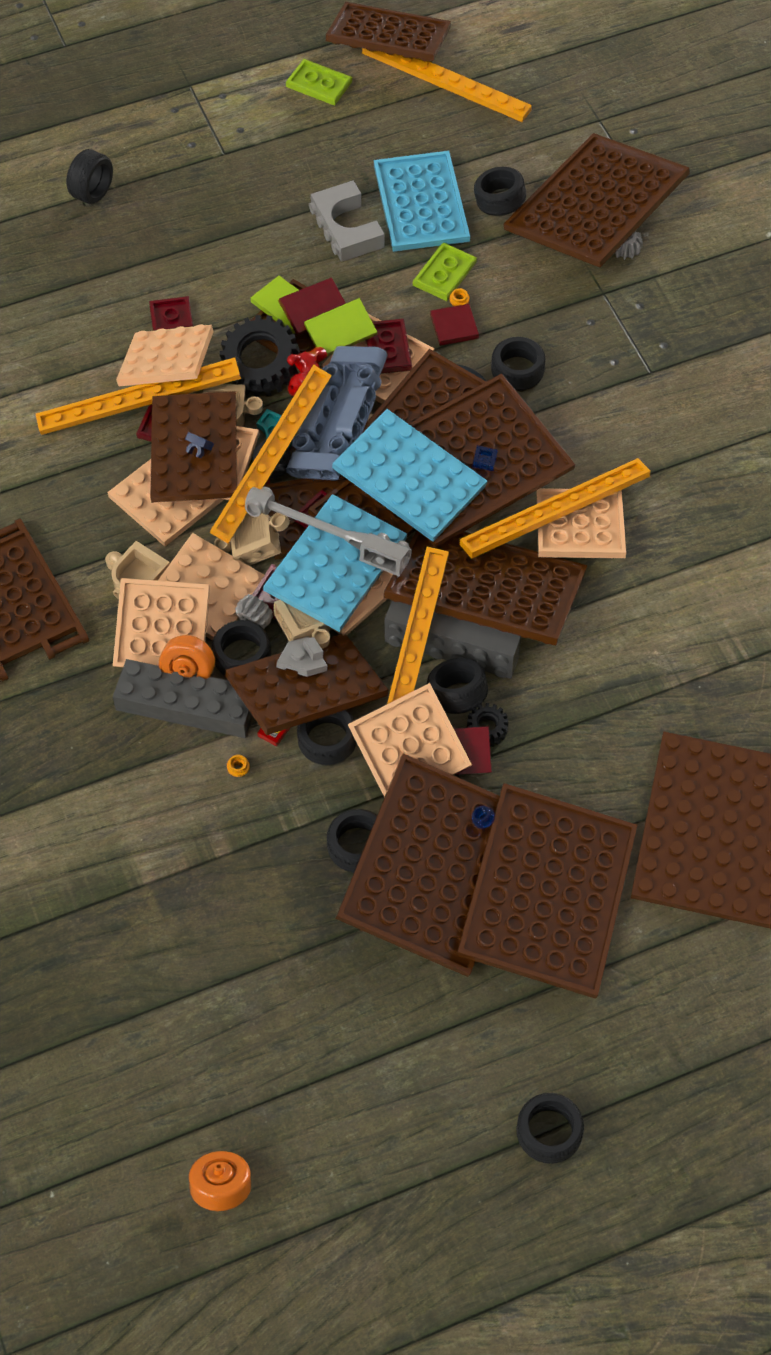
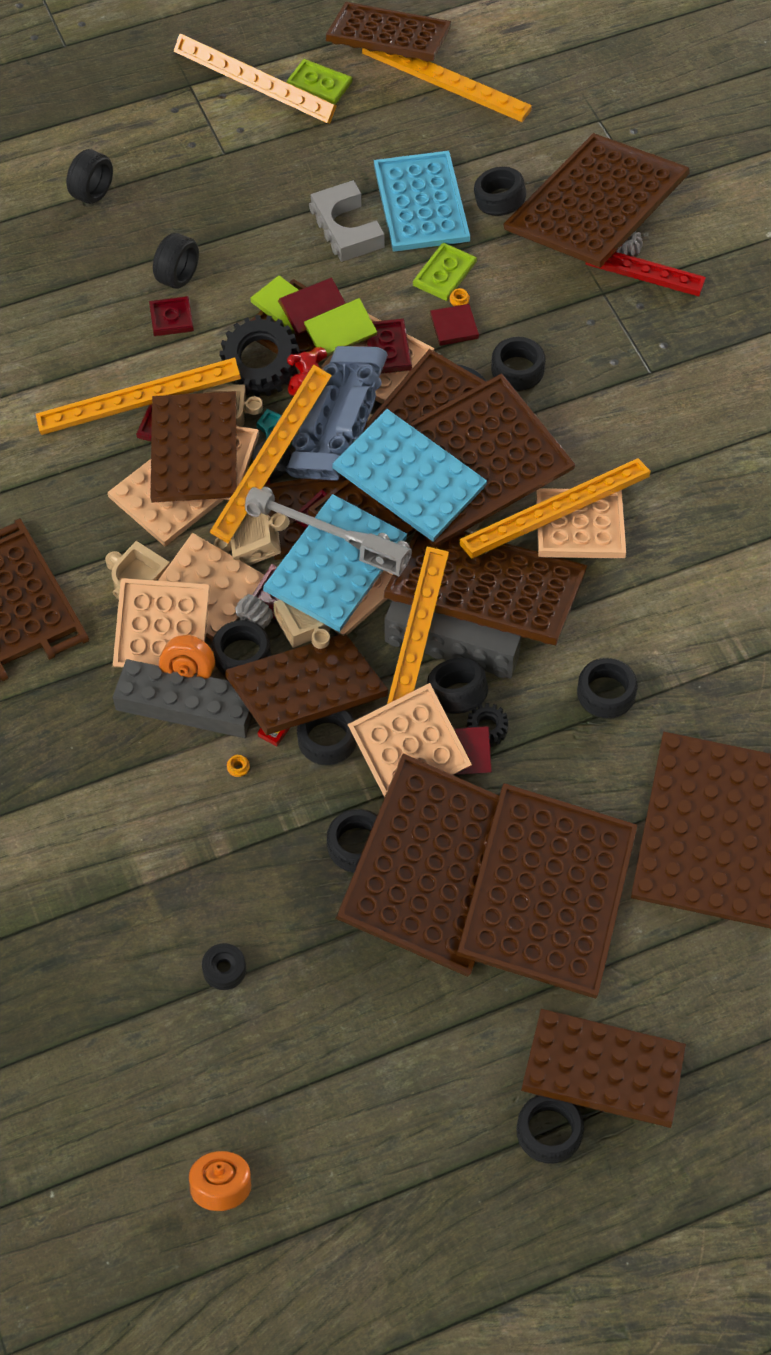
(165, 355): light nougat plate -> none
(175, 260): none -> black tyre
(199, 443): dark blue tile -> none
(220, 953): none -> black tyre
(255, 78): none -> plate
(303, 656): light grey plate -> none
(483, 817): clear blue plate -> none
(484, 458): clear blue tile -> none
(604, 1068): none -> reddish brown plate
(612, 669): none -> black tyre
(654, 273): none -> red plate

